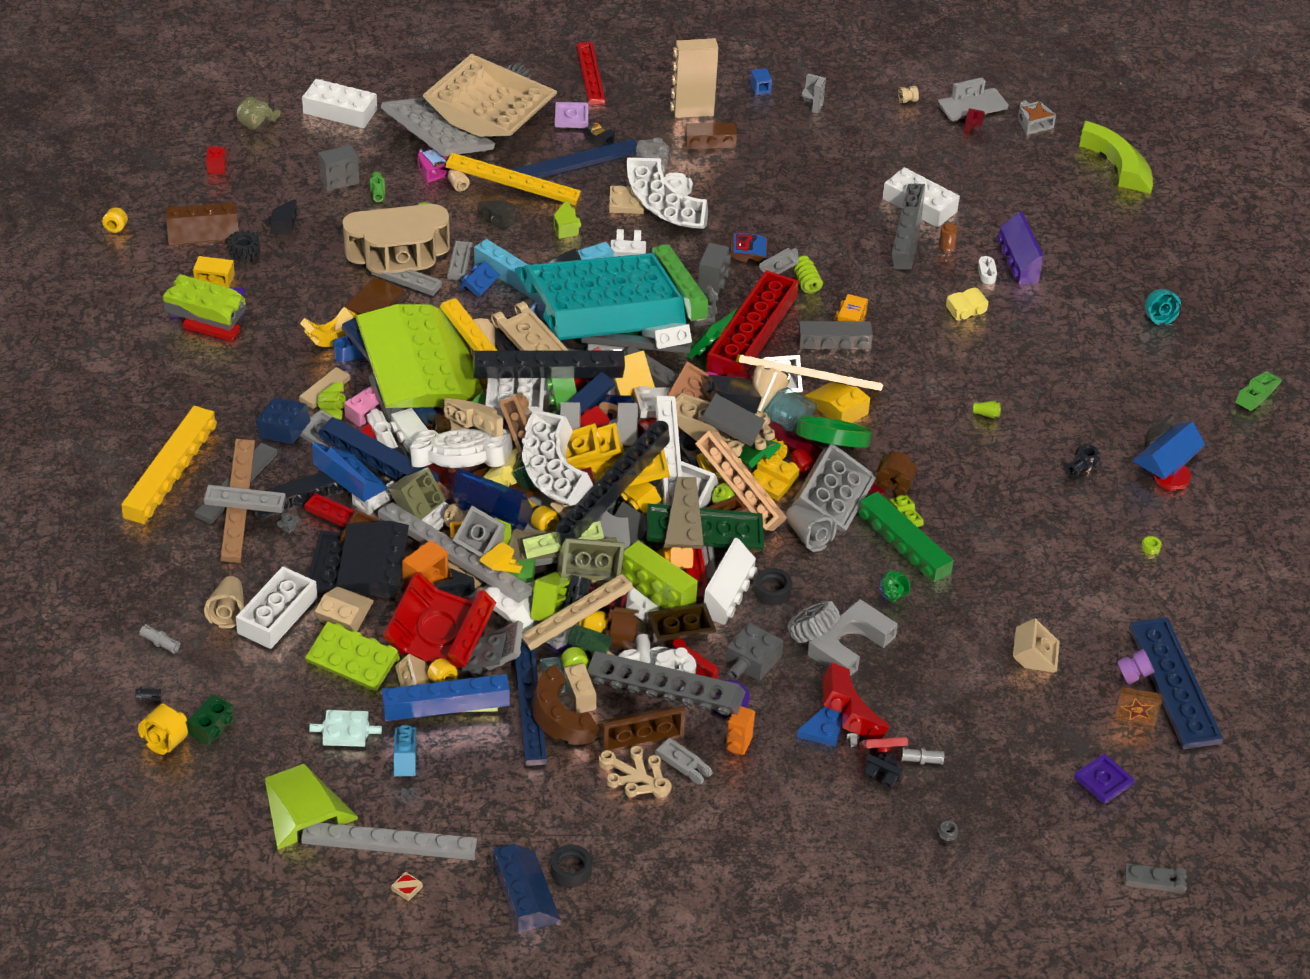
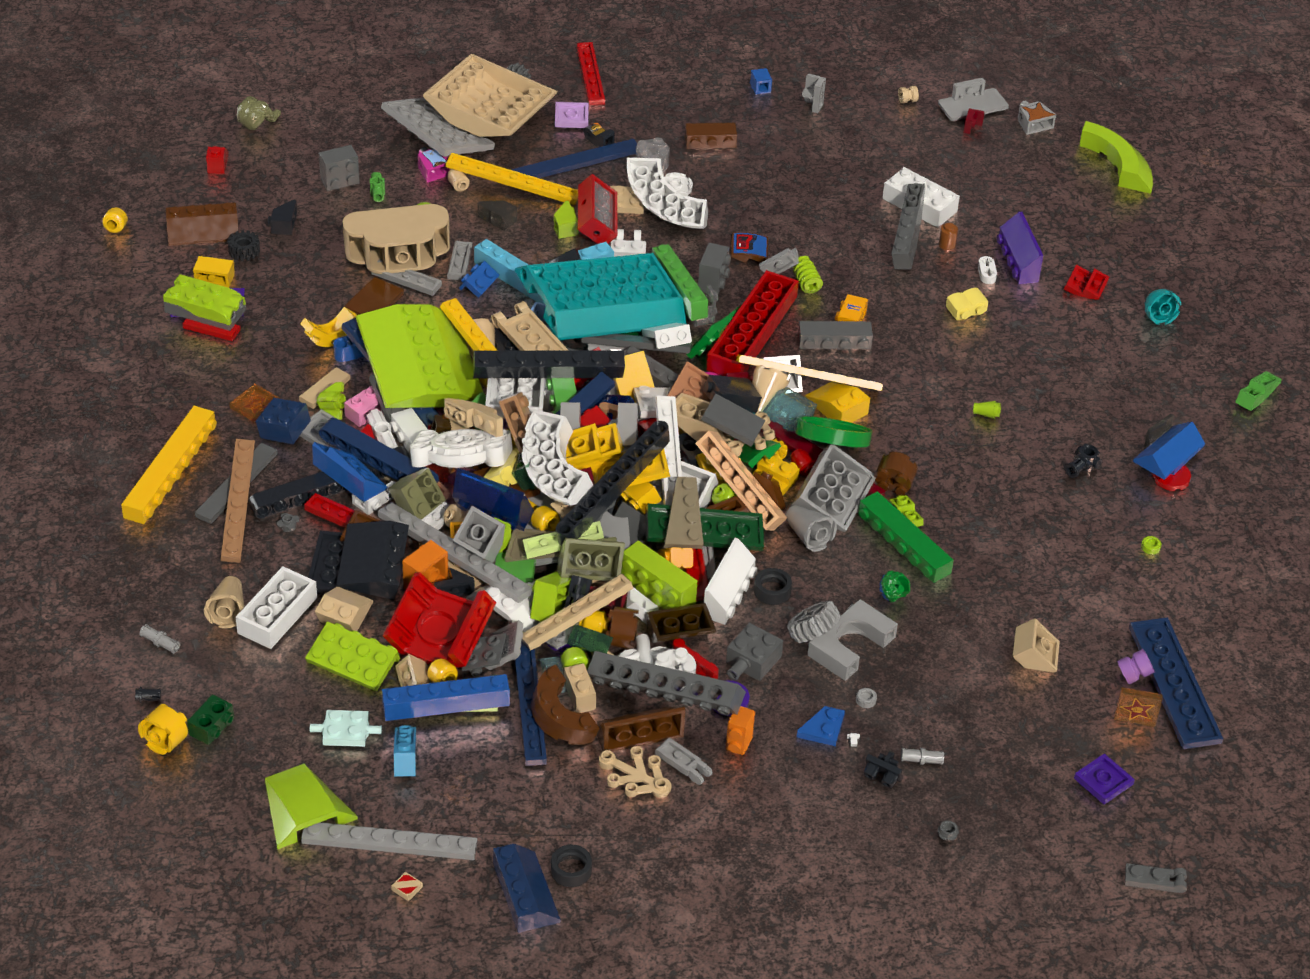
(245, 498): light grey plate -> none
(252, 402): none -> clear orange tile
(339, 103): white brick -> none
(501, 559): yellow slope -> none
(597, 210): none -> red brick
(694, 78): tan brick -> none
(771, 486): none -> reddish brown slope
(842, 697): red arch -> none
(866, 698): none -> light grey tile
(883, 745): plate -> none
(1086, 283): none -> red slope

